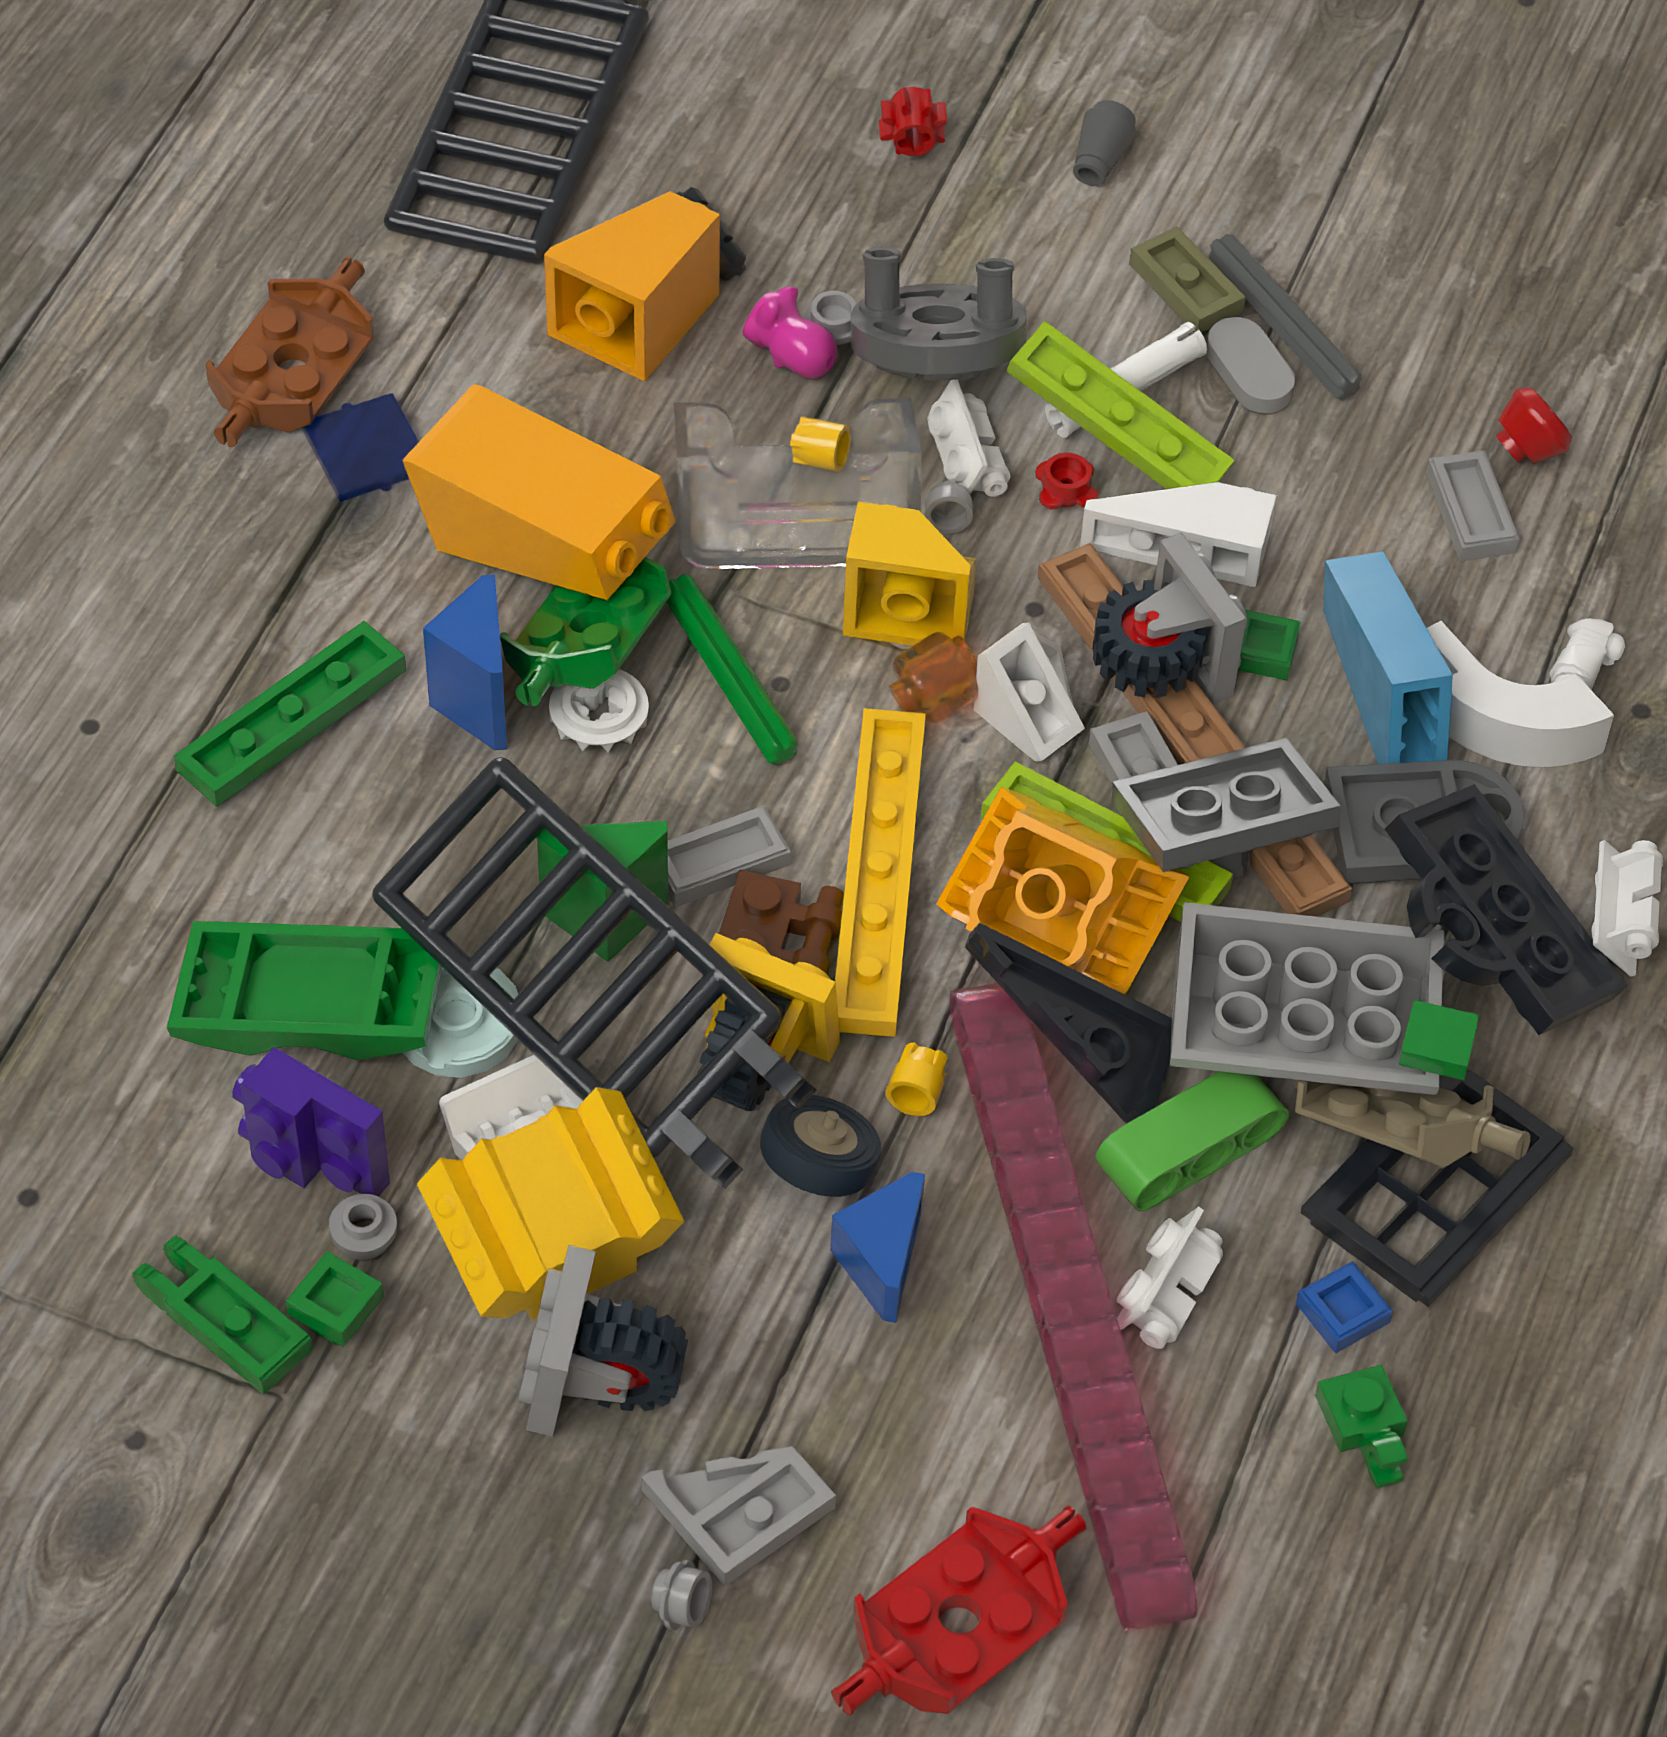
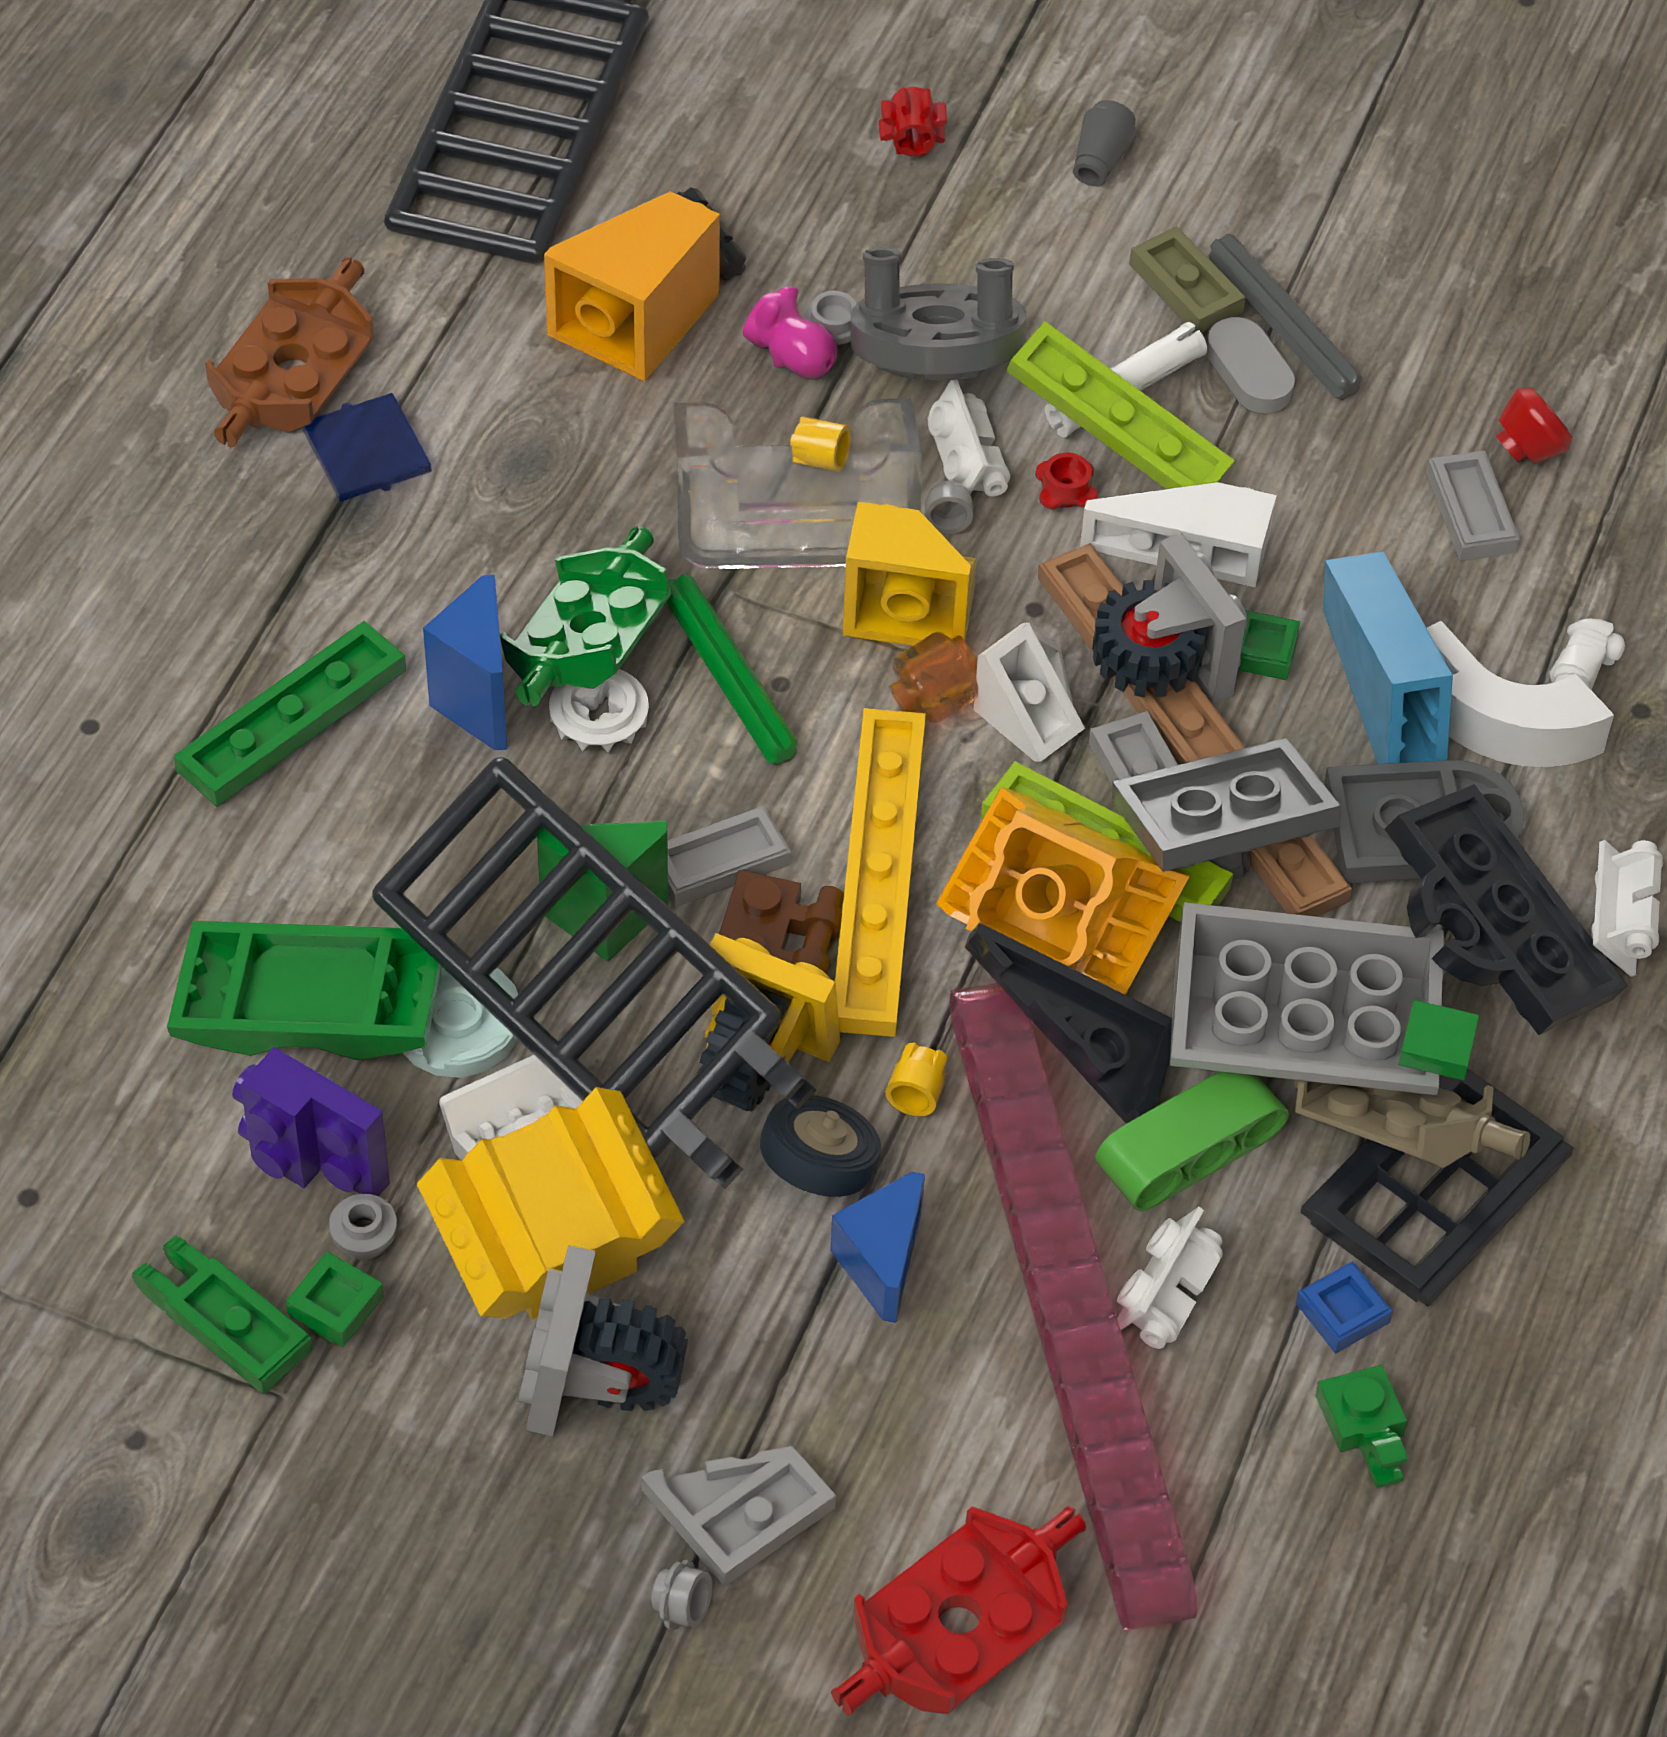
(535, 496): light orange slope -> none

